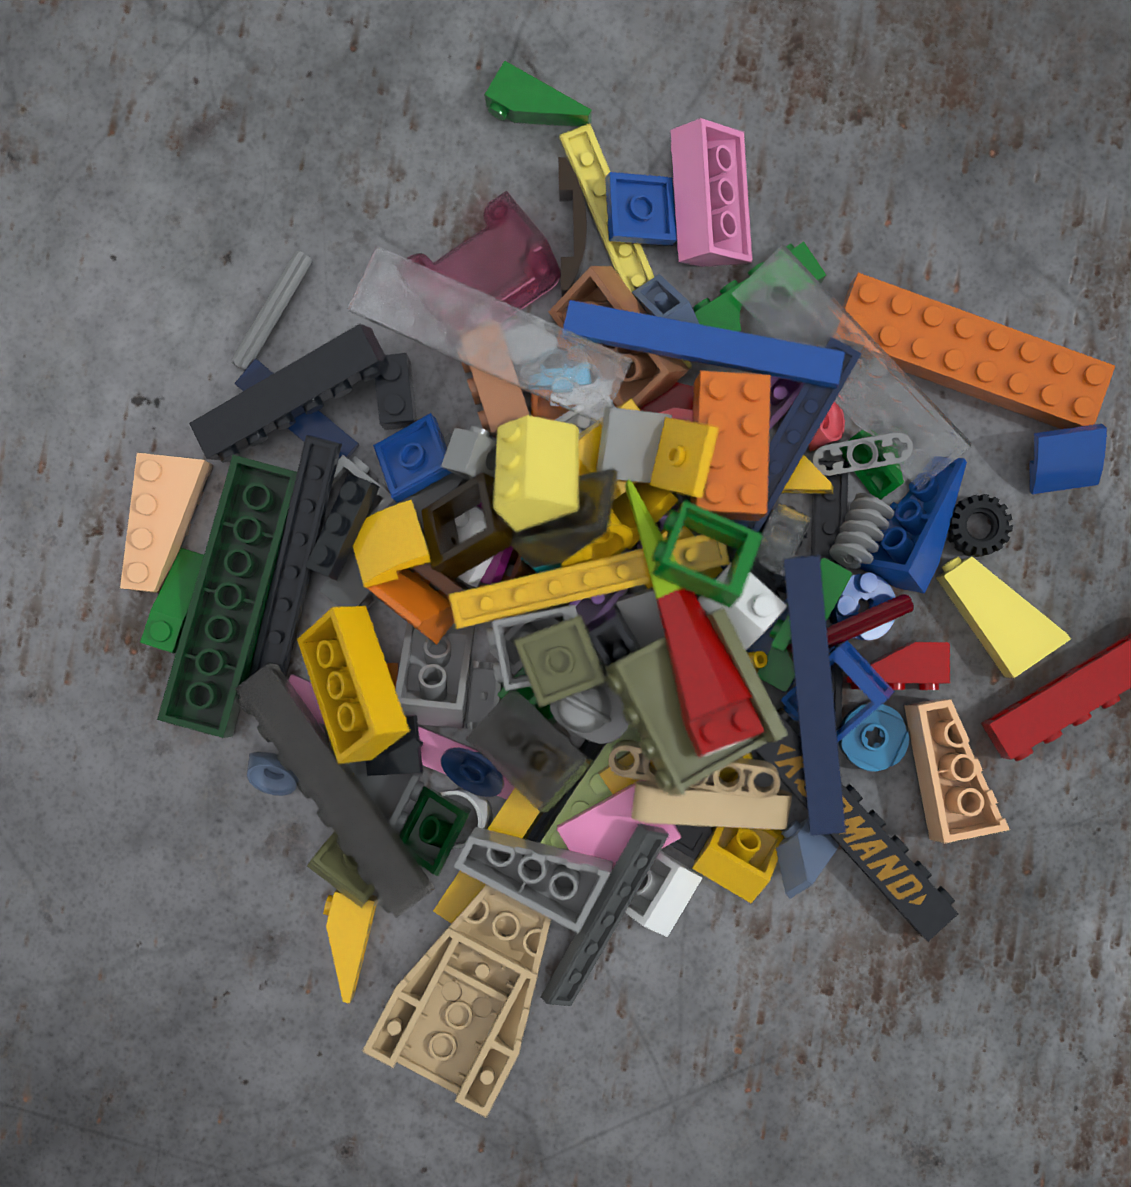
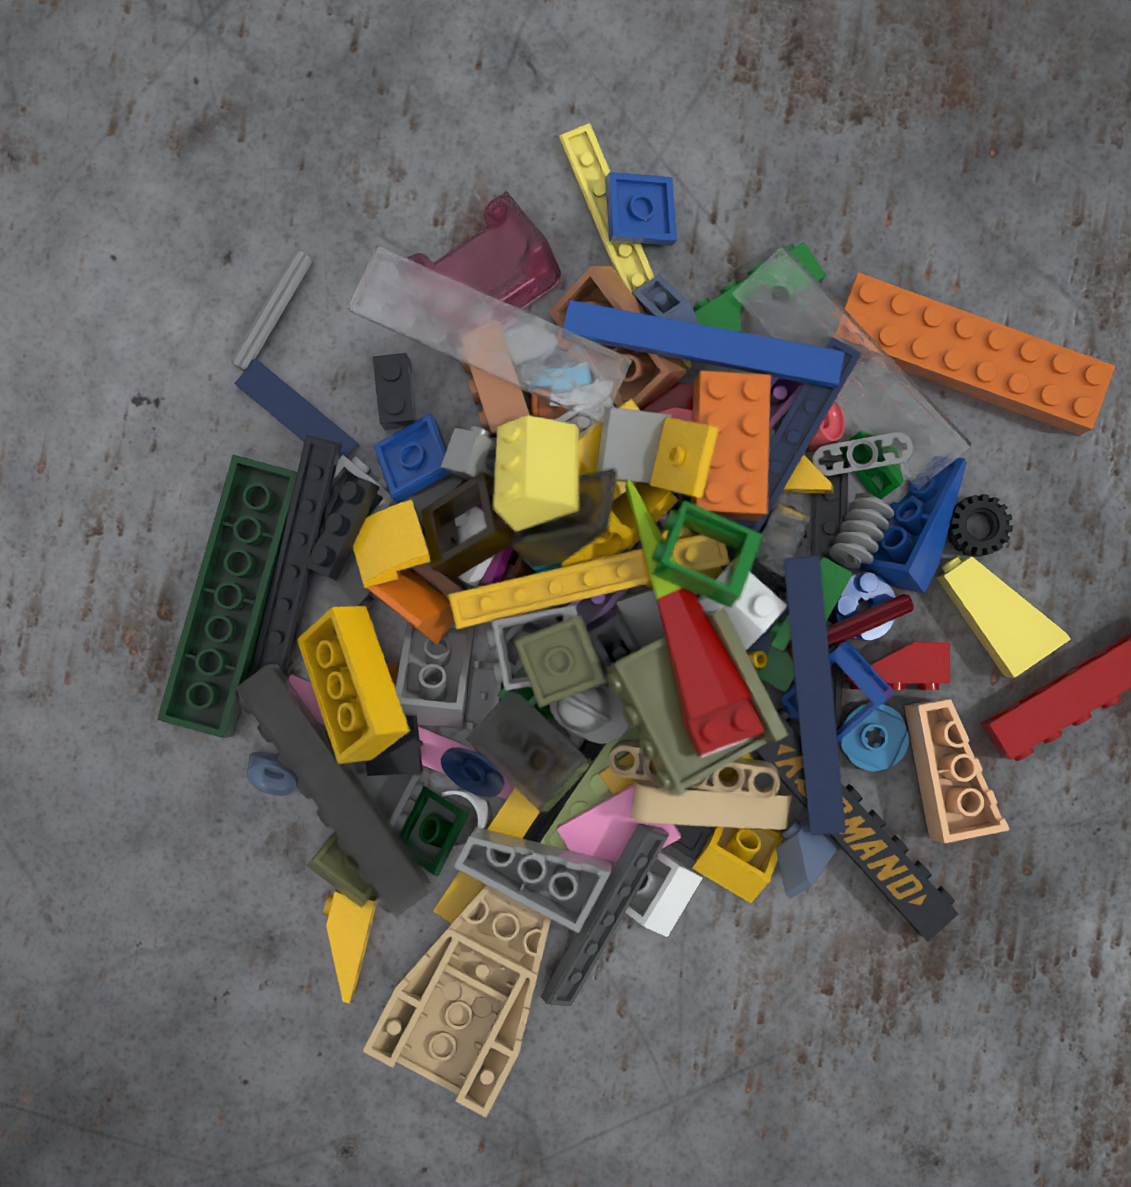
(160, 517): light nougat wedge -> none
(172, 603): green slope -> none
(289, 393): black brick -> none
(530, 101): green slope -> none
(571, 190): dark brown slope -> none
(710, 194): bright pink slope -> none
(1068, 458): blue slope -> none

